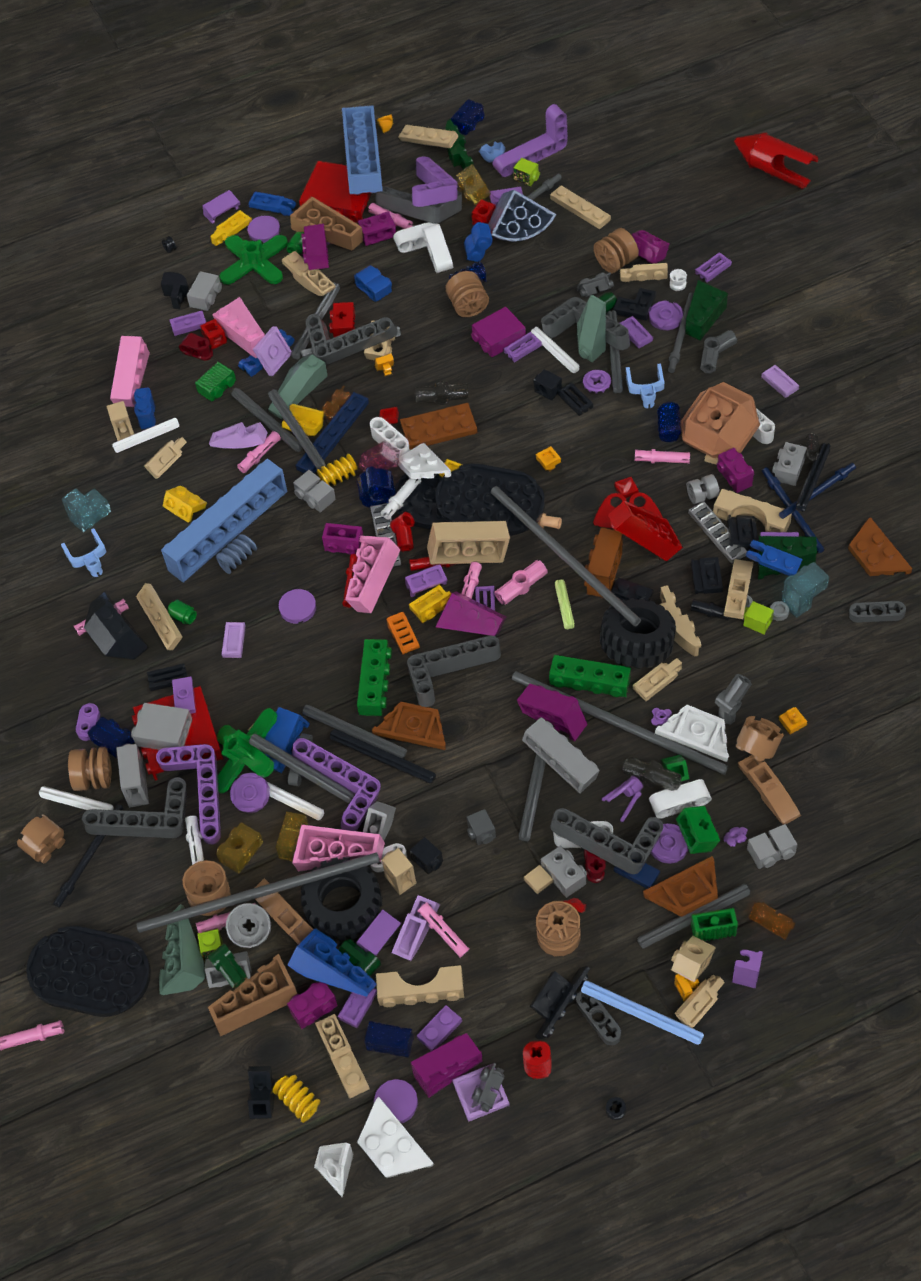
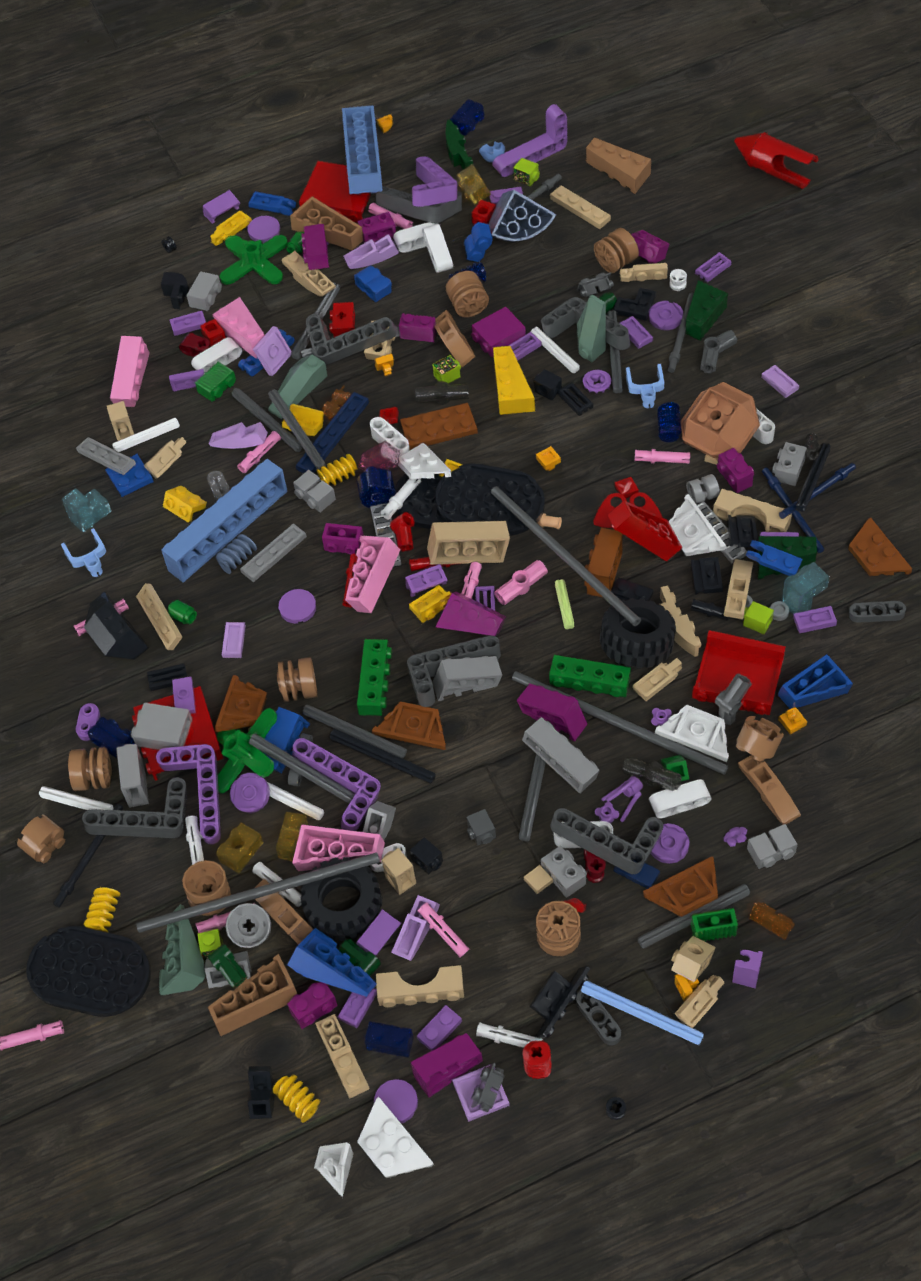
(100, 909): none -> yellow piece
(106, 456): none -> light grey tile
(133, 480): none -> blue plate
(144, 408): blue brick -> none
(185, 380): none -> medium lavender tile
(215, 487): none -> clear beam
(222, 352): none -> white beam
(241, 706): none -> dark orange wing
(264, 872): none -> white pin
(273, 552): none -> light grey tile
(297, 679): none -> medium nougat wheel
(371, 253): none -> lavender slope
(398, 622): orange slope -> none
(417, 327): none -> magenta brick
(428, 136): tan plate -> none
(446, 369): none -> brick
(454, 338): none -> medium nougat slope
(466, 674): none -> light grey wedge
(503, 1035): none -> white pin
(512, 387): none -> yellow wedge
(608, 807): none -> medium lavender plate
(619, 163): none -> medium nougat wedge
(694, 530): none -> white wing
(697, 829): green brick -> none
(732, 655): none -> red panel
(815, 619): none -> medium lavender plate
(815, 684): none -> blue wedge

